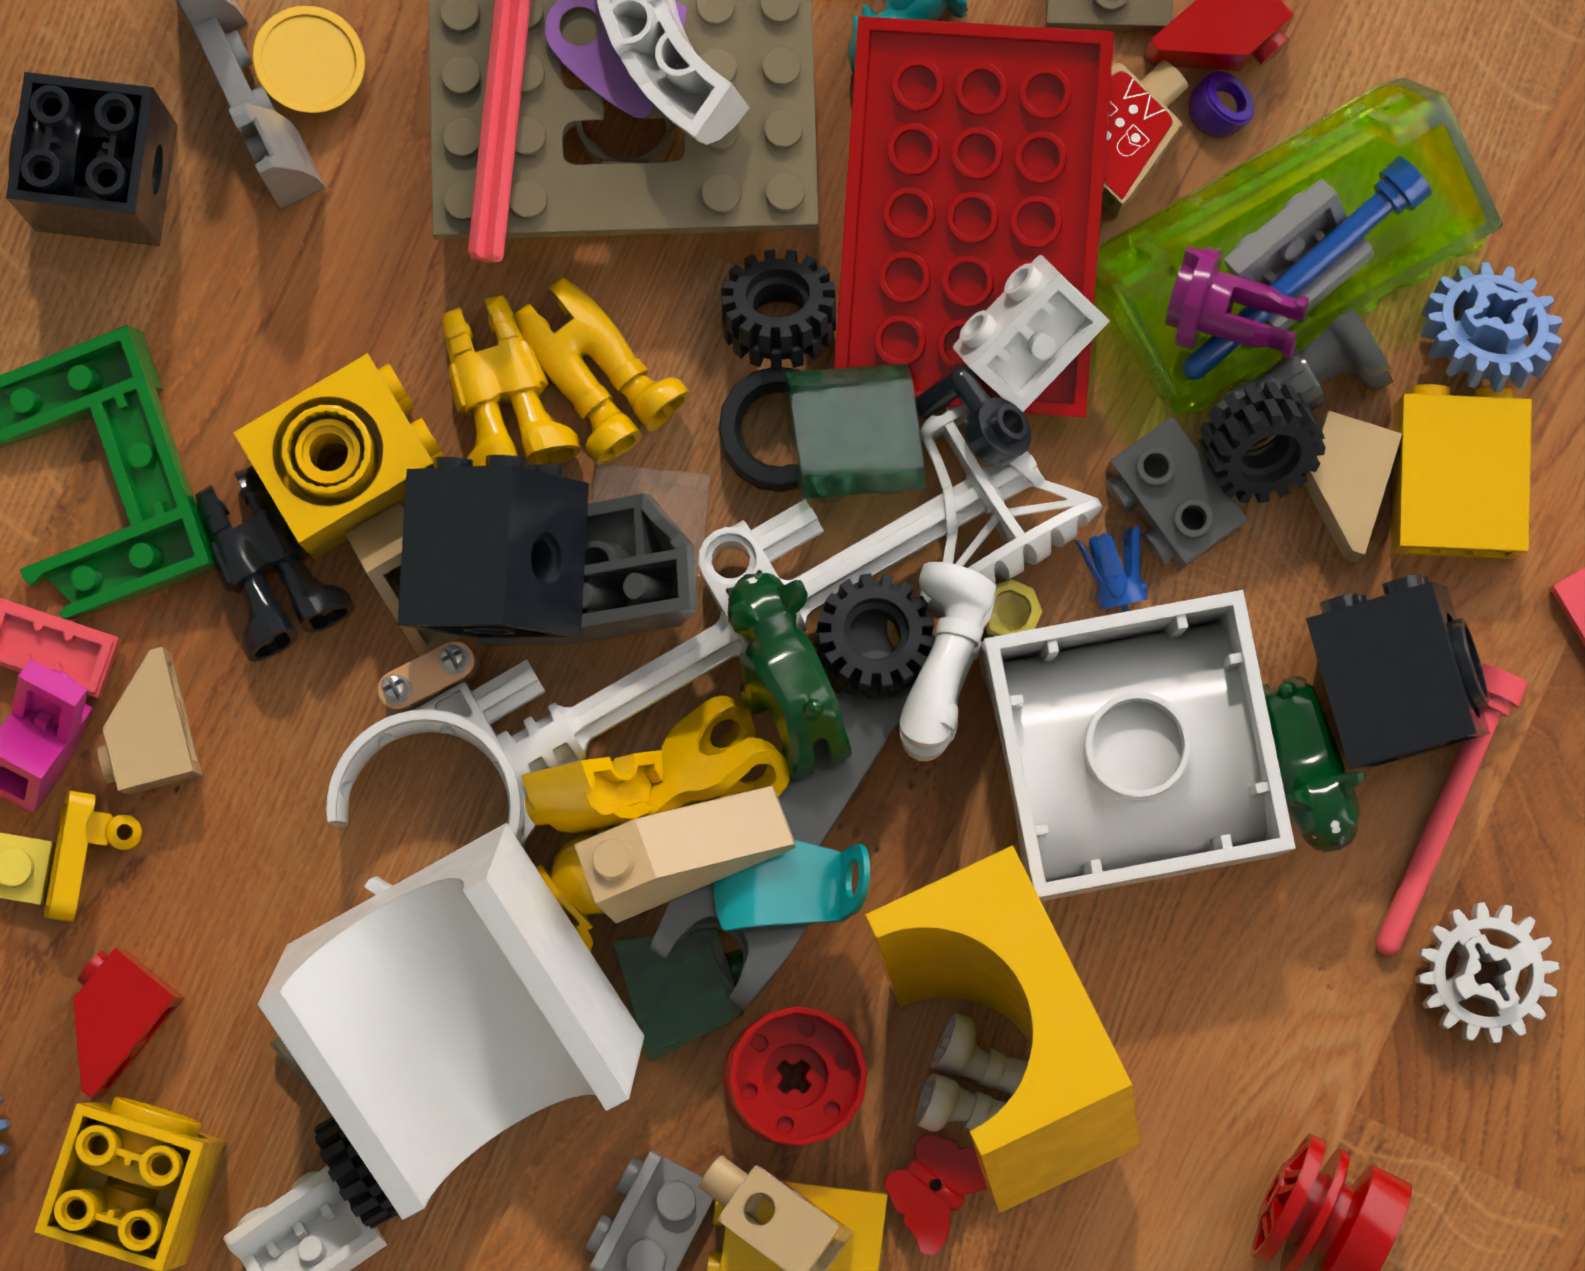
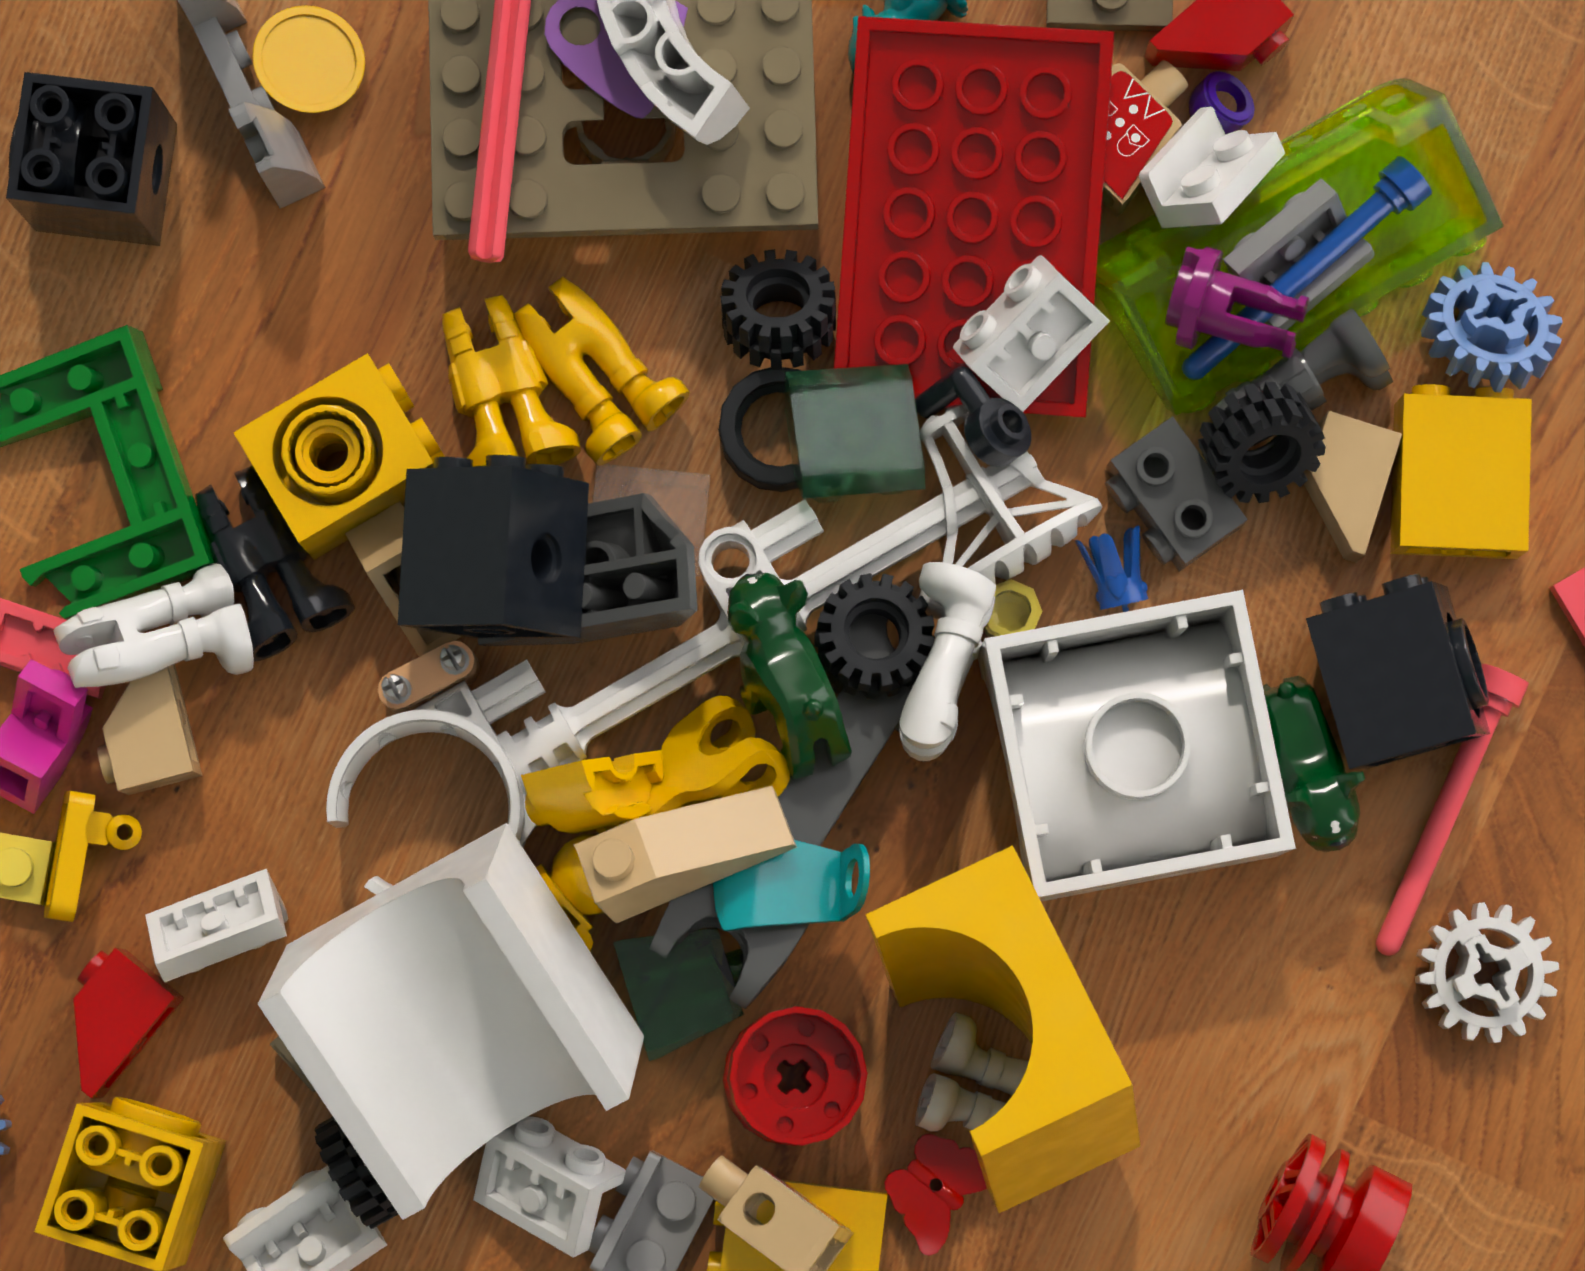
(115, 650): none -> white piece
(216, 925): none -> white bracket
(546, 1183): none -> white bracket
(1207, 172): none -> white bracket

